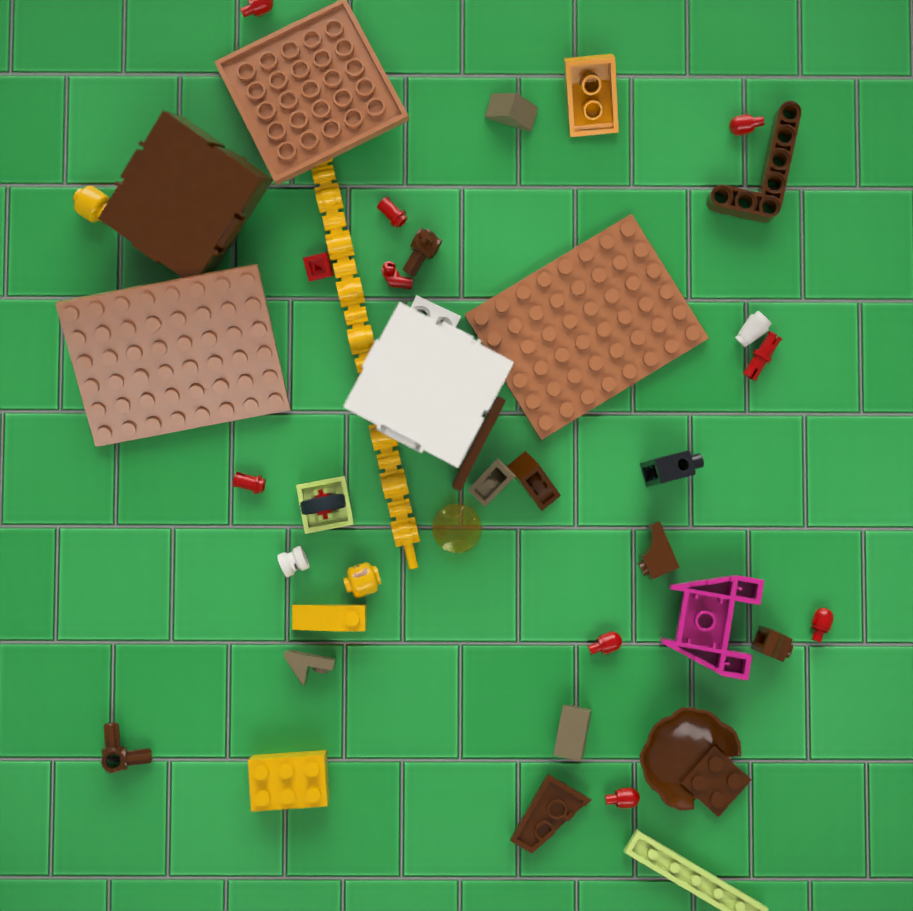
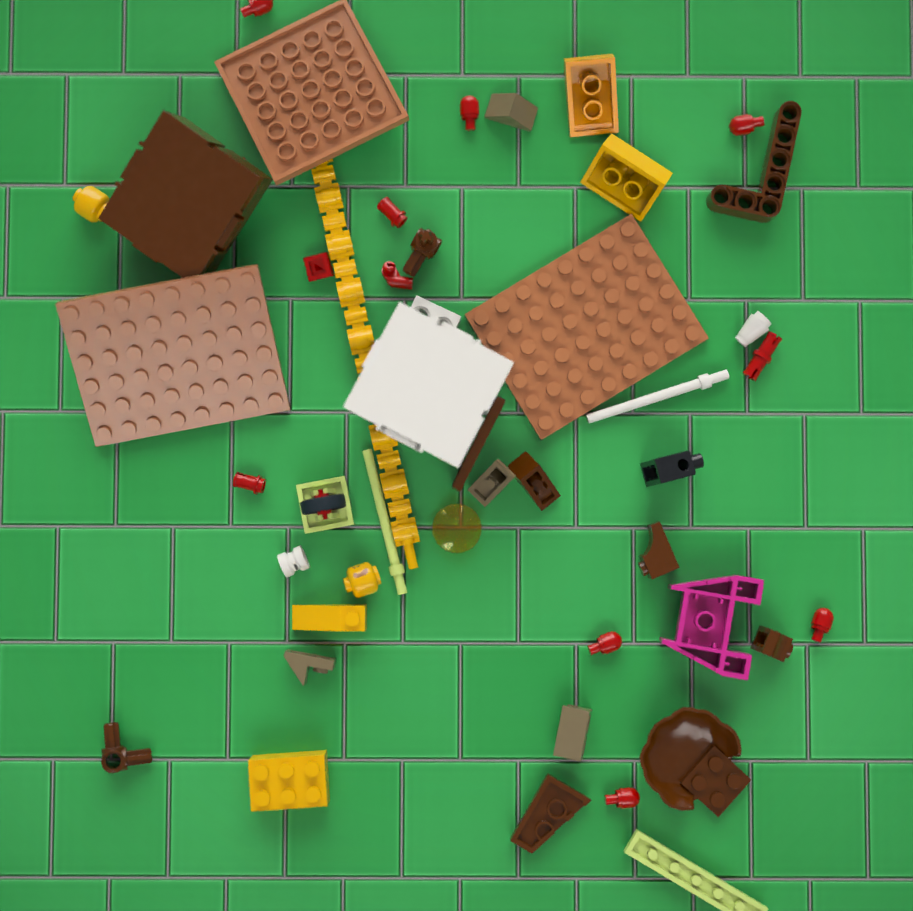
(396, 569): none -> yellowish green bar
(469, 111): none -> red cylinder
(626, 177): none -> yellow slope
(703, 382): none -> white bar

